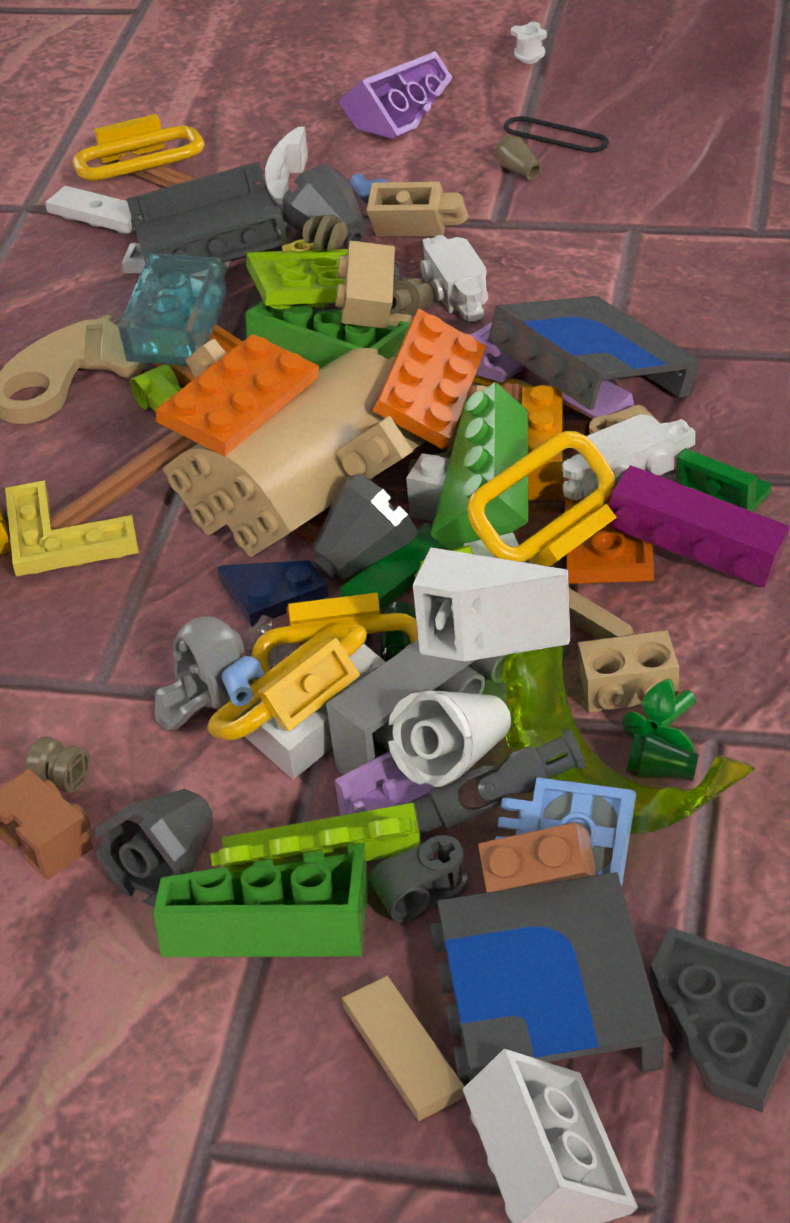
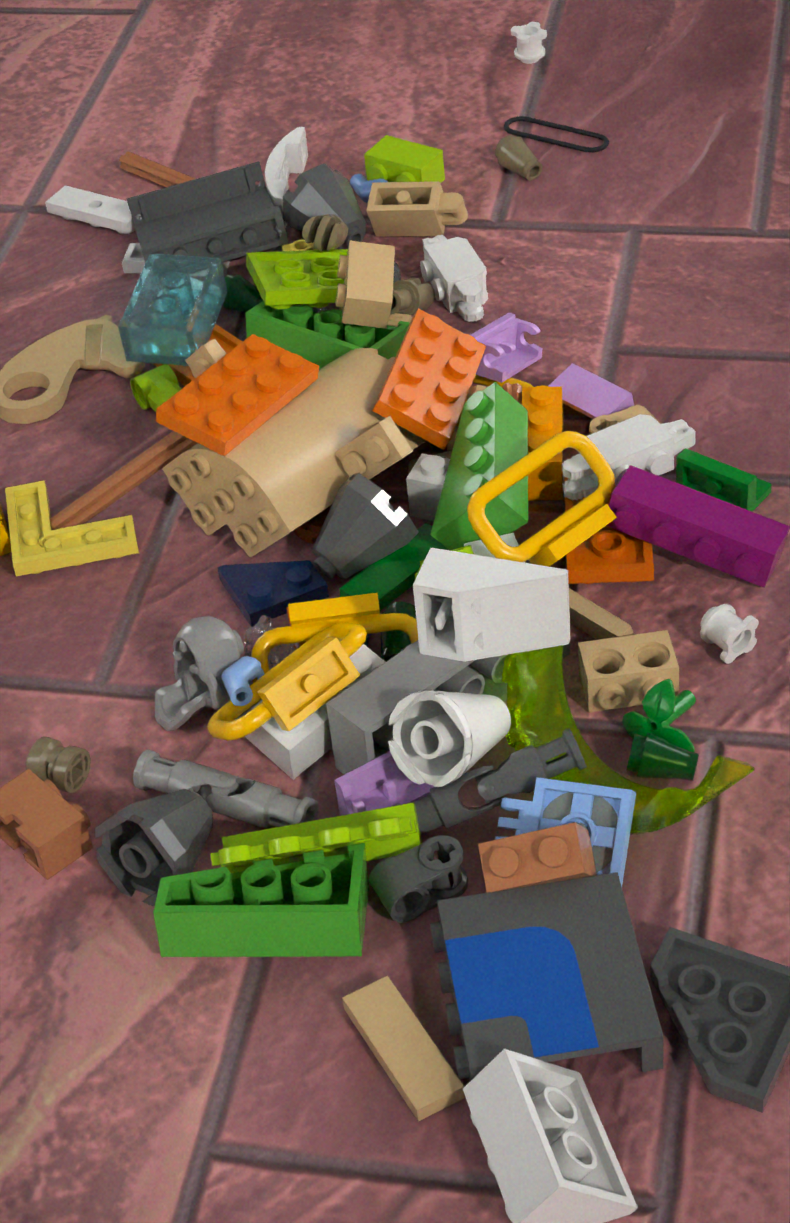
(138, 137): yellow bar -> none
(229, 795): none -> light grey piece
(240, 294): none -> dark green cone
(396, 98): medium lavender wedge -> none
(404, 161): none -> lime brick
(588, 342): dark grey panel -> none
(728, 631): none -> white brick

